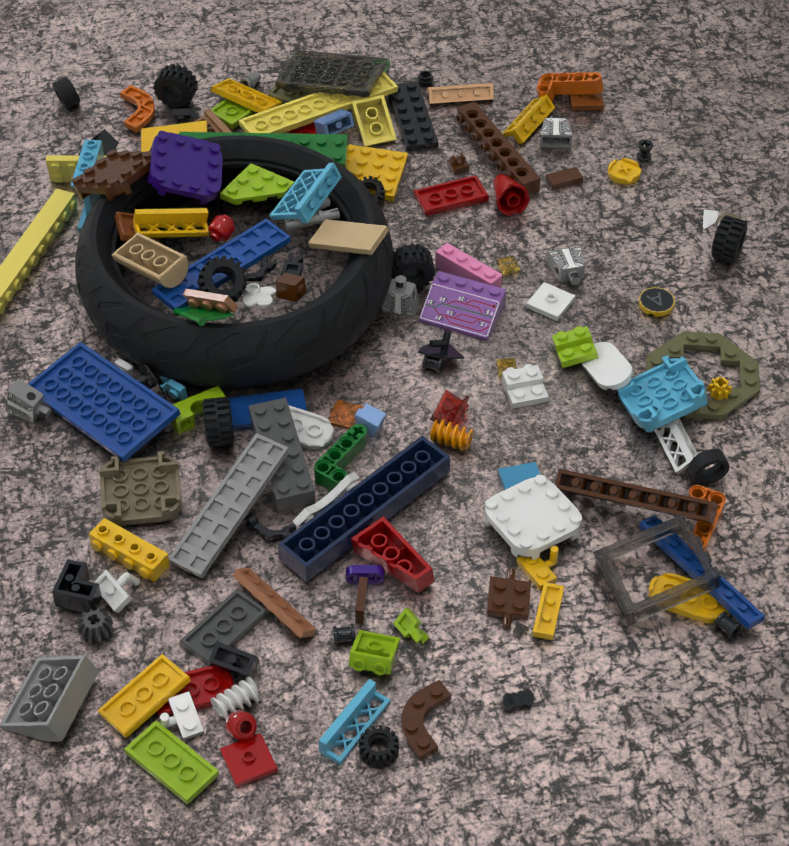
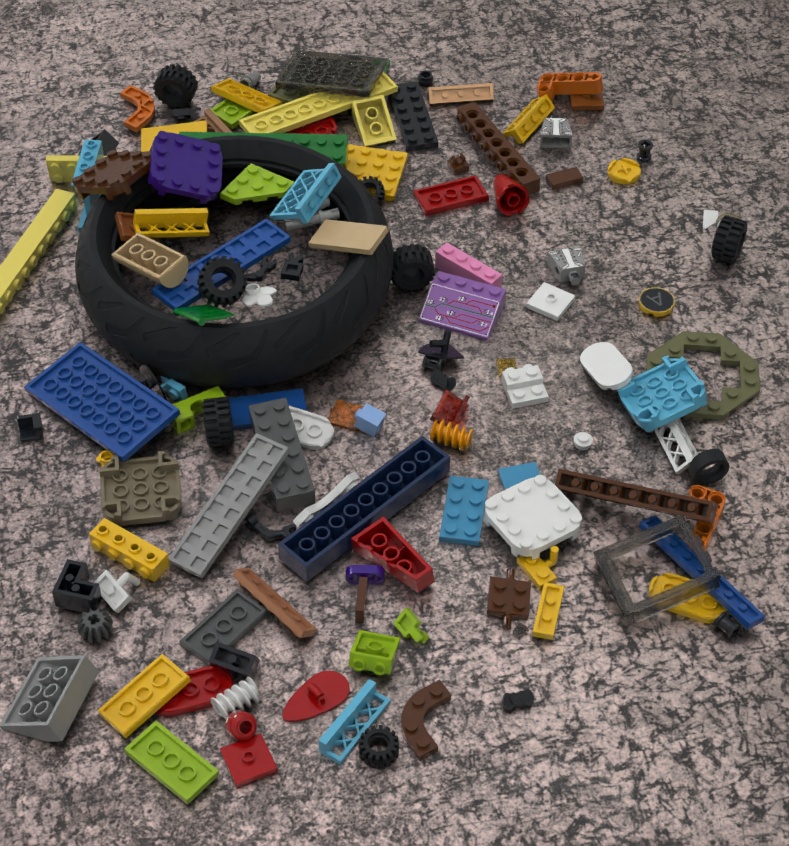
(26, 402): light grey torso -> none
(30, 427): none -> black panel
(66, 92): black tyre -> none
(104, 457): none -> yellow plate
(126, 367): white plate -> none
(184, 716): white plate -> none
(210, 300): nougat plate -> none
(221, 228): red head -> none
(290, 287): reddish brown brick -> none
(317, 696): none -> red shield
(330, 466): green beam -> none
(334, 122): medium blue brick -> none
(348, 631): black bush -> none
(401, 297): light grey torso -> none
(443, 380): none -> black piece
(464, 511): none -> dark azure plate
(508, 265): clear yellow tile -> none
(574, 346): lime plate -> none
(583, 440): none -> white plate
(719, 388): yellow gear -> none

